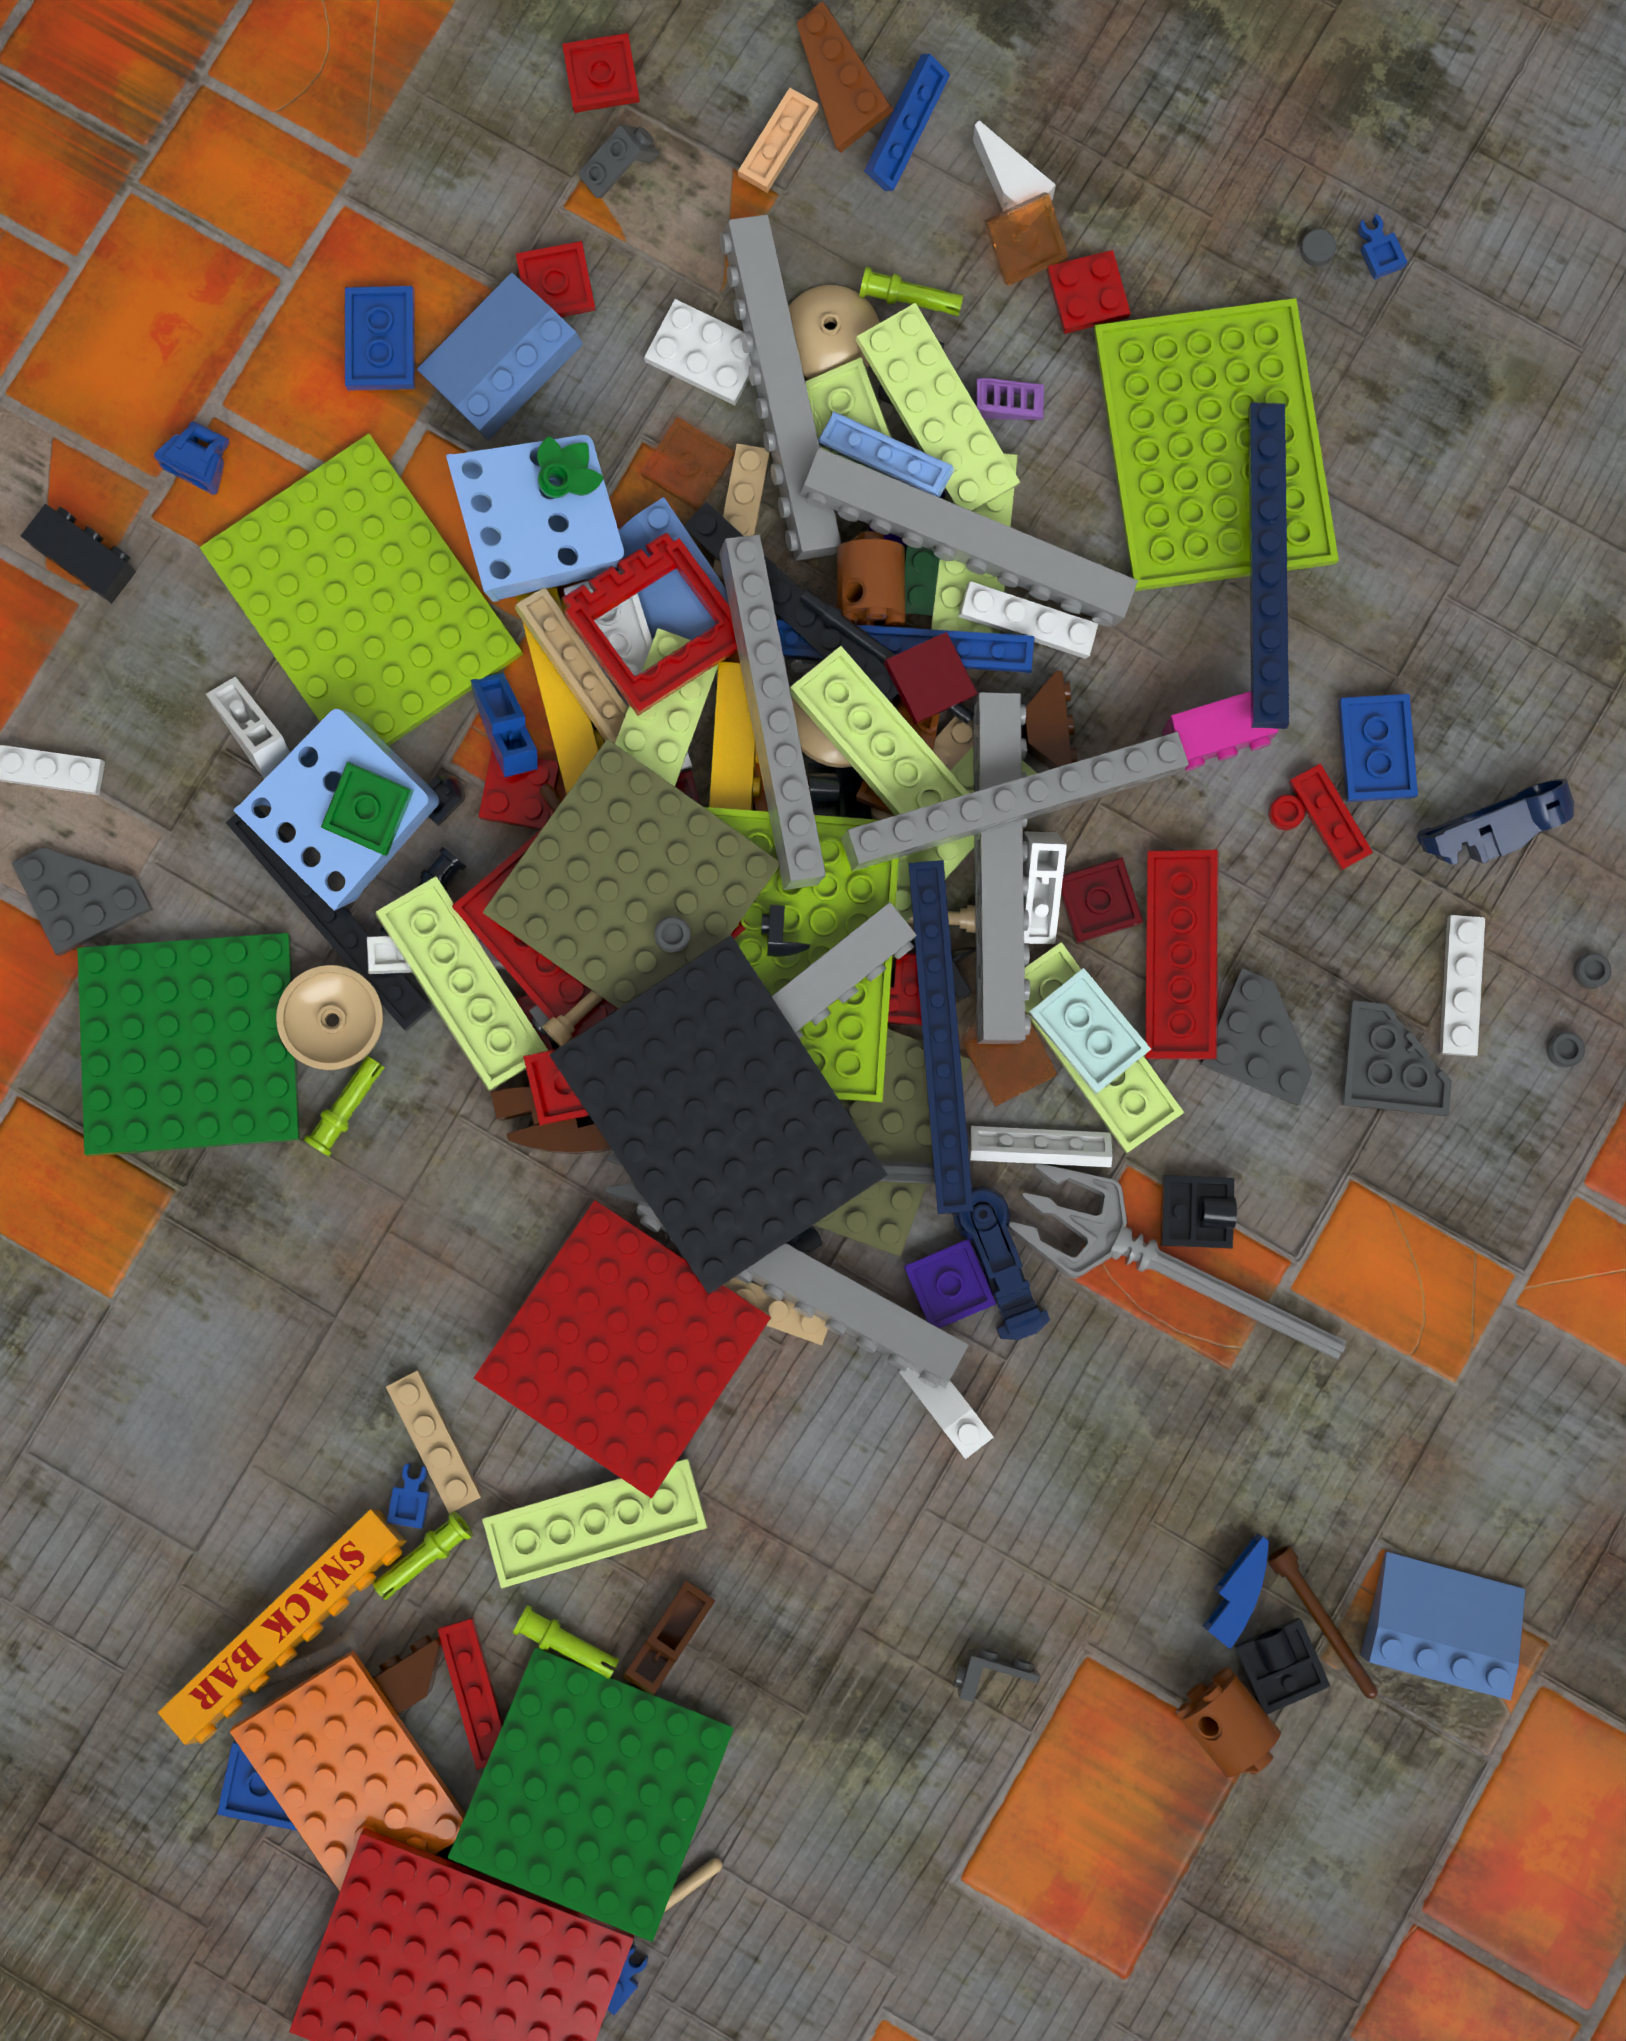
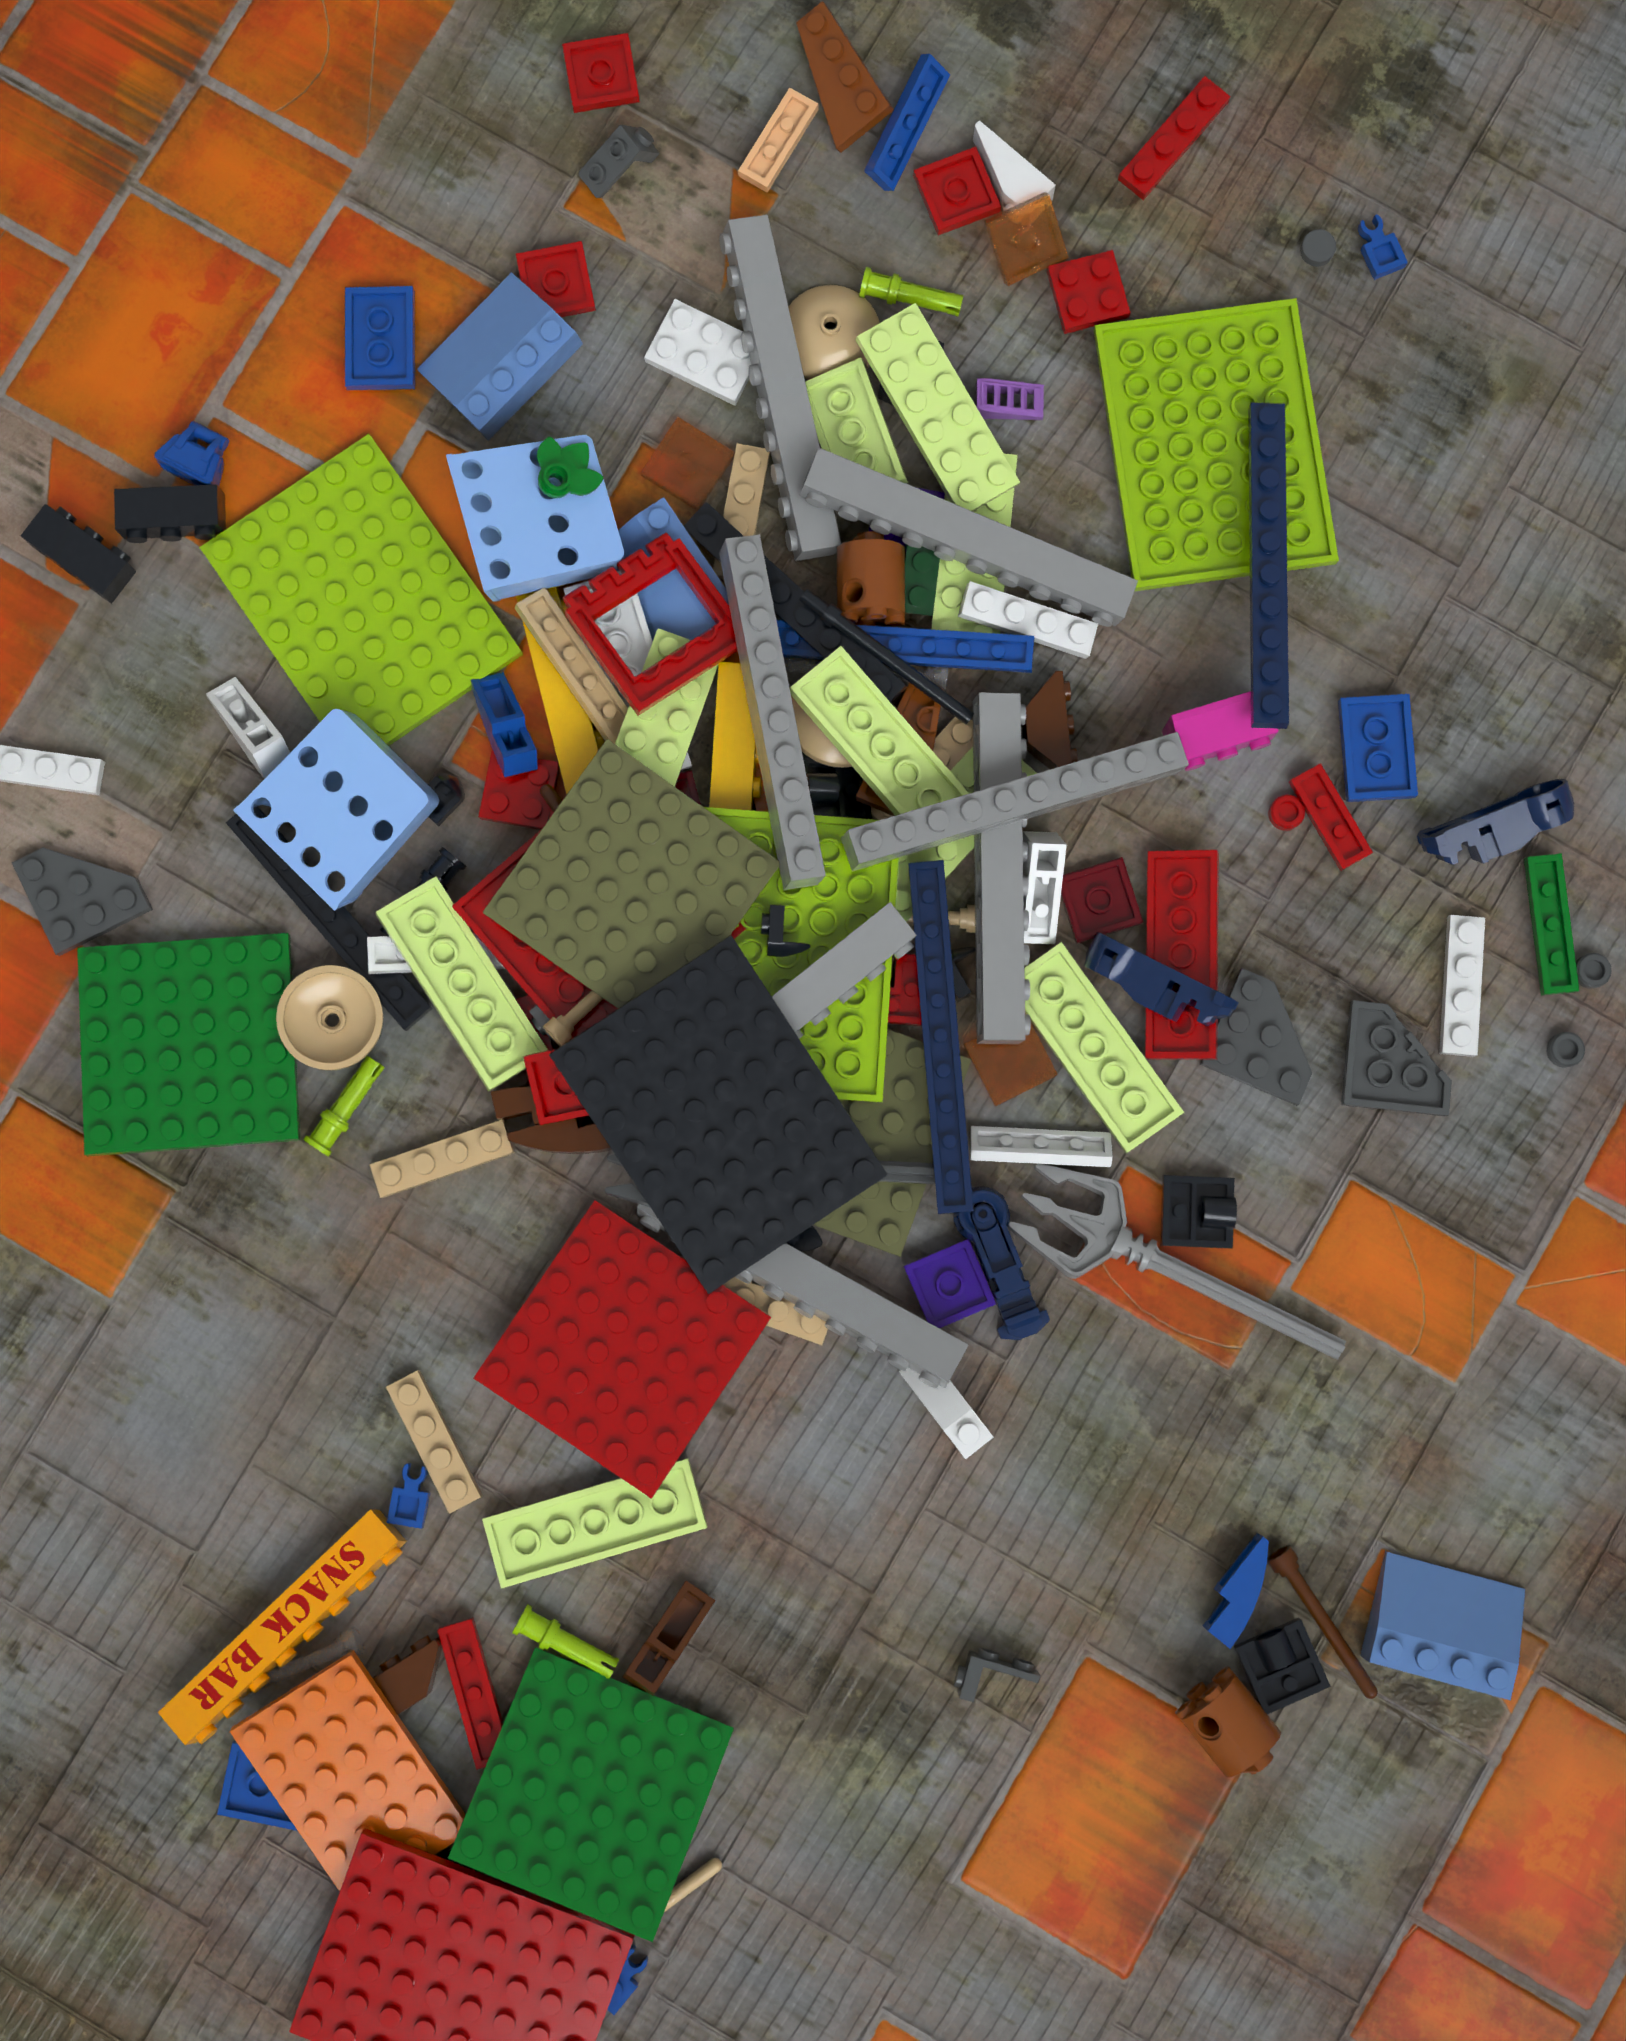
(169, 512): none -> black brick
(367, 808): green tile -> none
(435, 1546): lime pin -> none
(441, 1158): none -> tan plate
(672, 934): dark grey tile -> none
(885, 454): light blue tile -> none
(930, 678): dark red tile -> none
(957, 190): none -> red plate
(1089, 1031): light aqua plate -> none
(1152, 982): none -> dark blue piece
(1174, 138): none -> red plate
(1551, 924): none -> green plate

